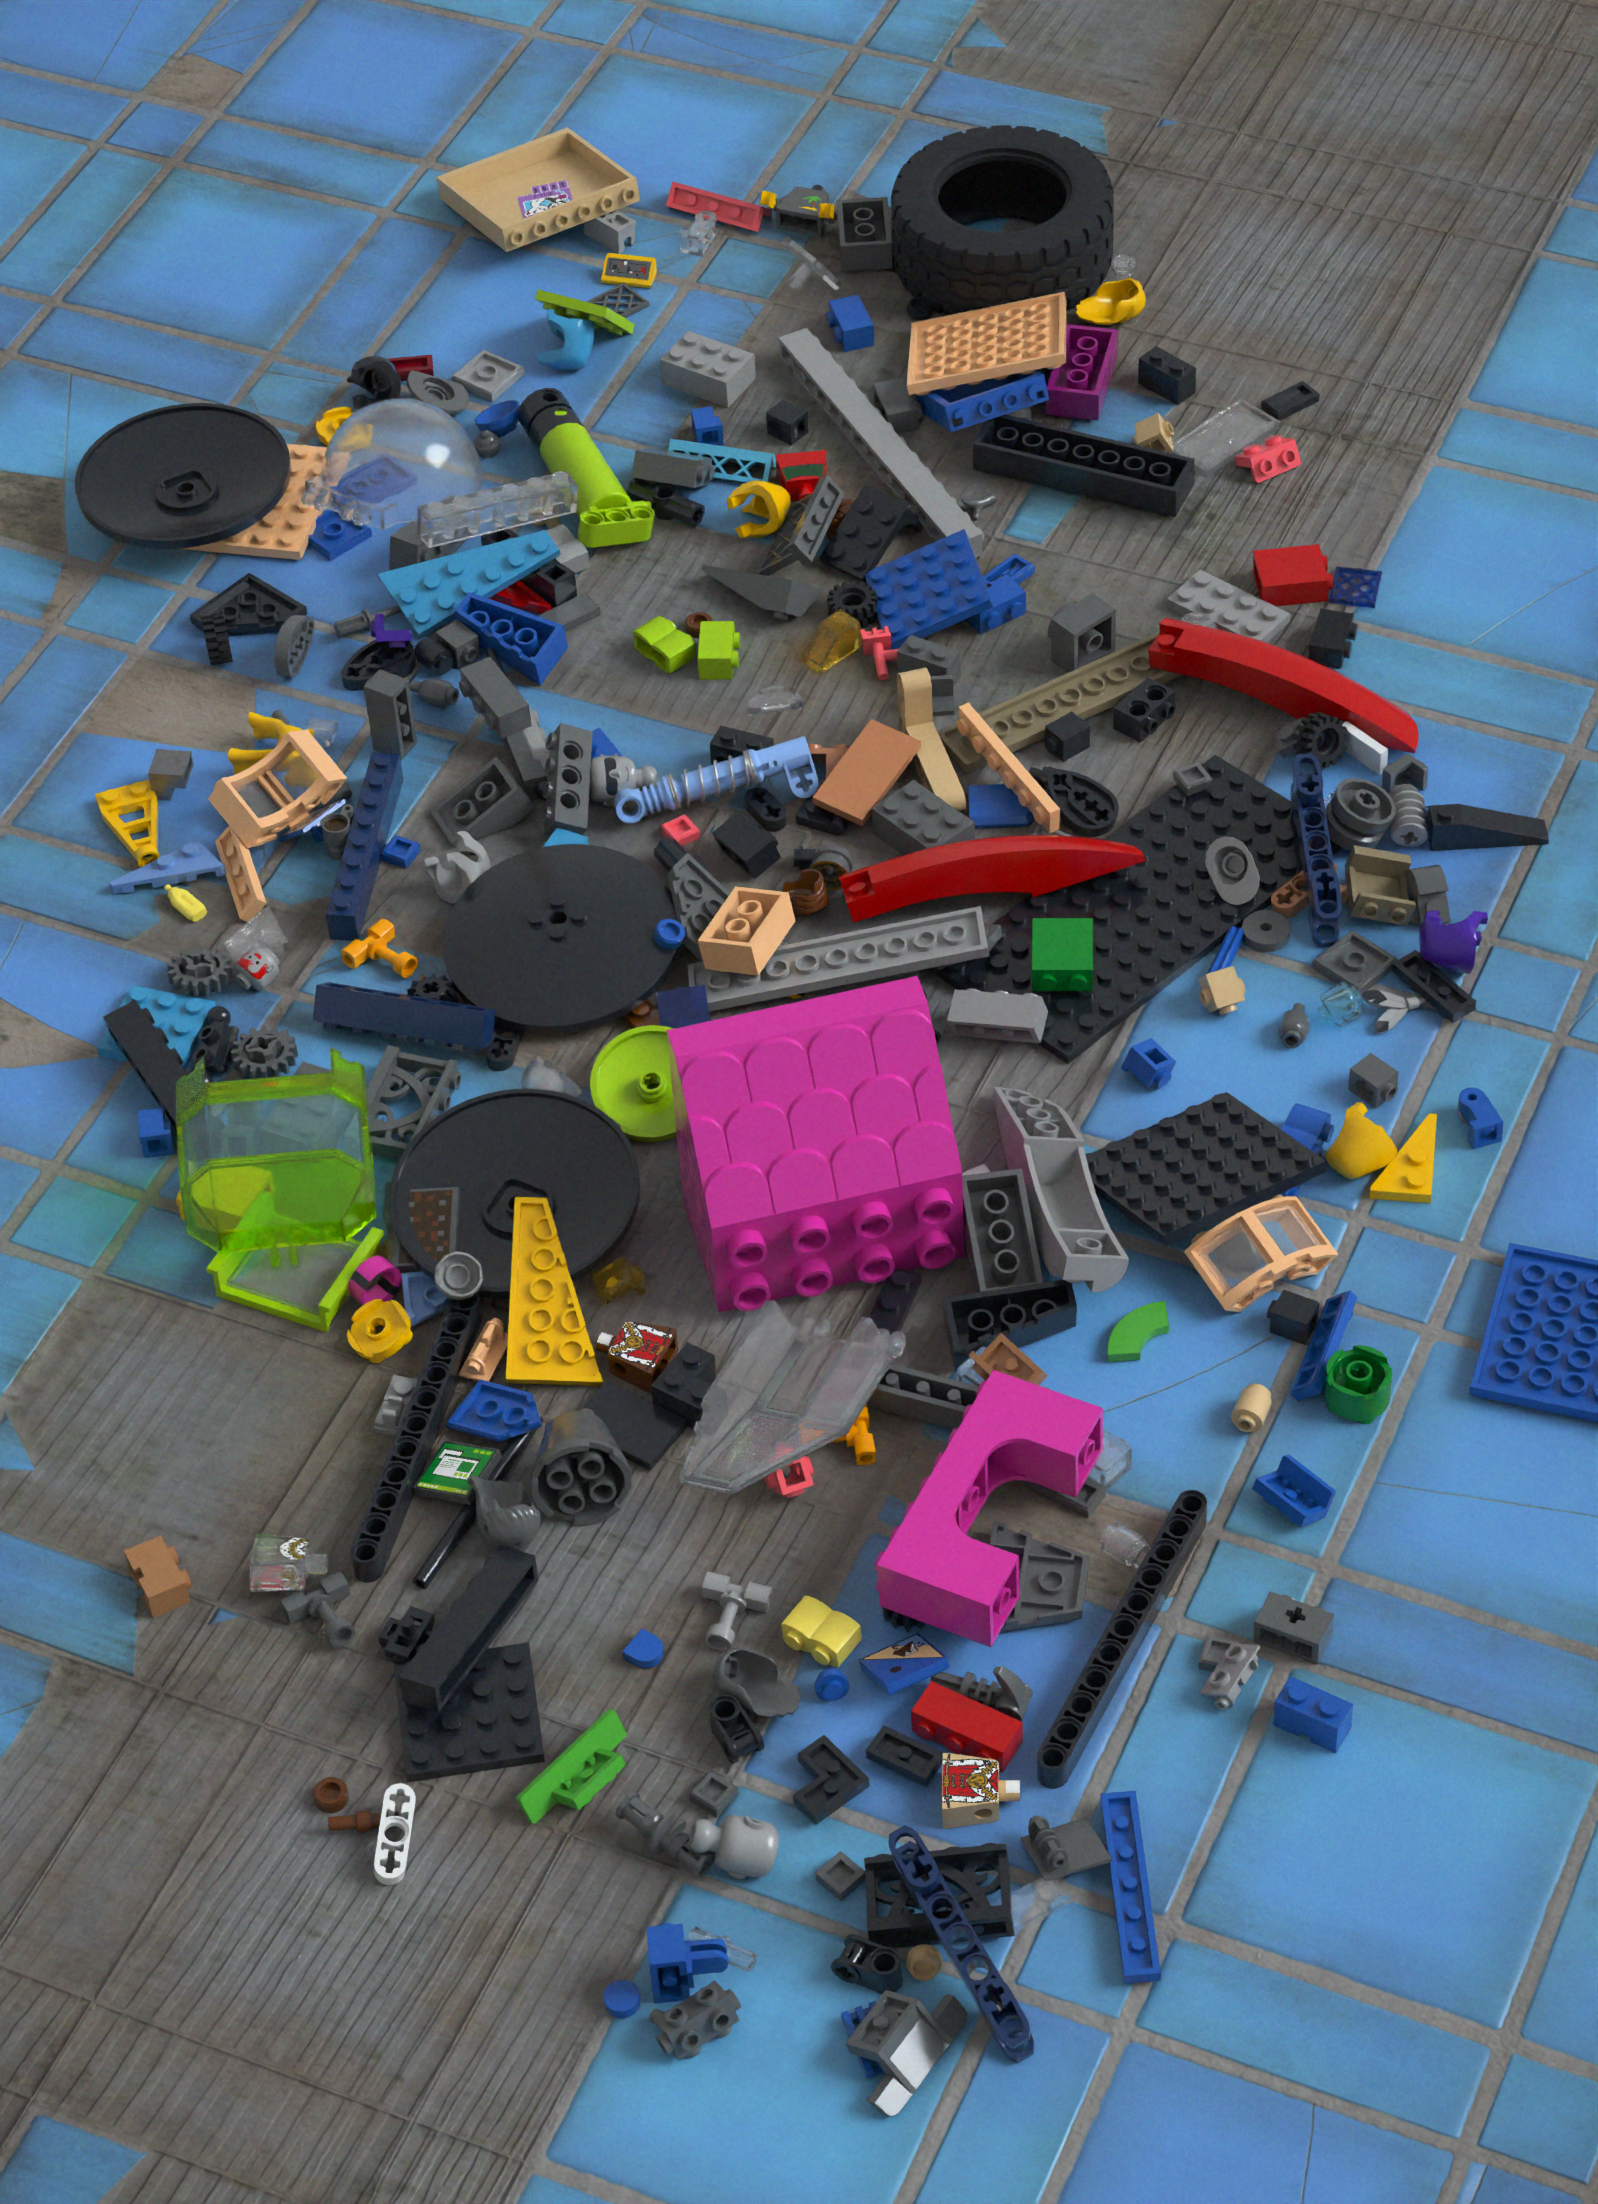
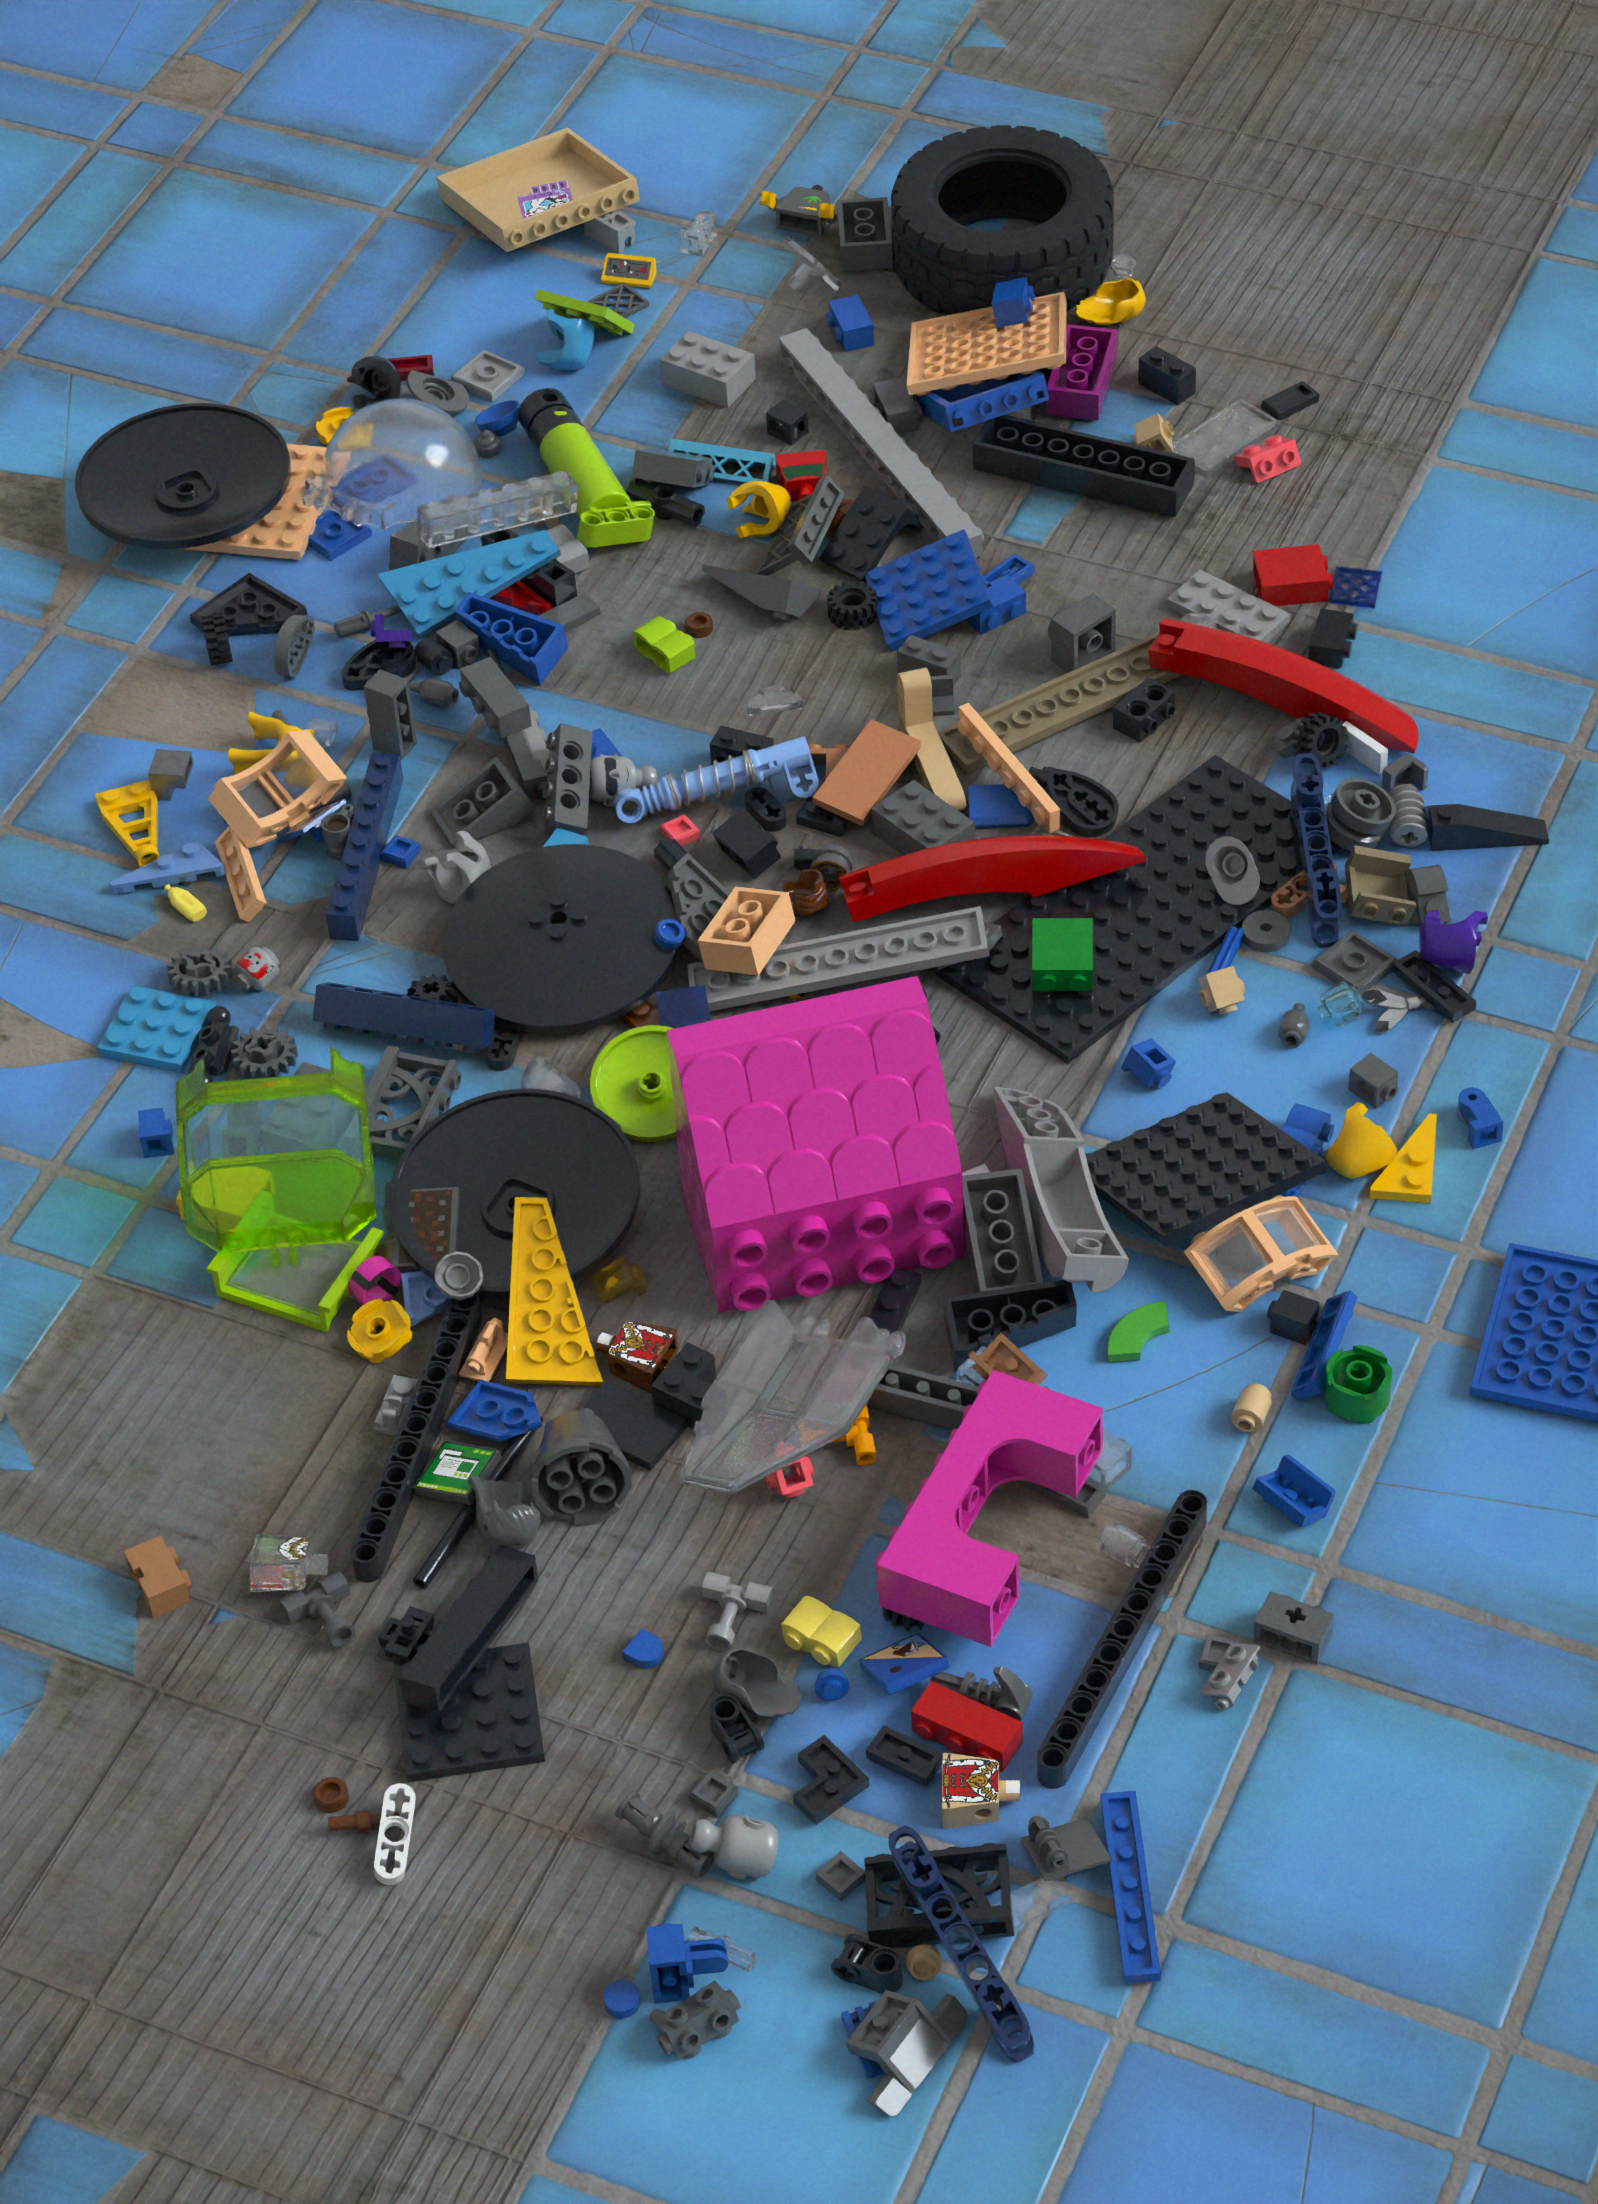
(148, 1054): black brick -> none
(259, 932): clear wing -> none
(375, 947): light orange bar -> none
(578, 1771): bright green bracket -> none
(706, 426): blue brick -> none
(717, 650): lime brick -> none
(726, 208): coral fence -> none
(832, 641): clear yellow slope -> none
(879, 645): coral arm -> none
(919, 308): black plate -> none
(978, 504): dark grey bar -> none
(997, 1015): light grey brick -> none
(1012, 302): none -> blue brick
(1050, 1579): dark grey wing -> none
(1067, 736): black brick -> none
(1192, 779): flat silver tile -> none
(1313, 1713): blue brick -> none

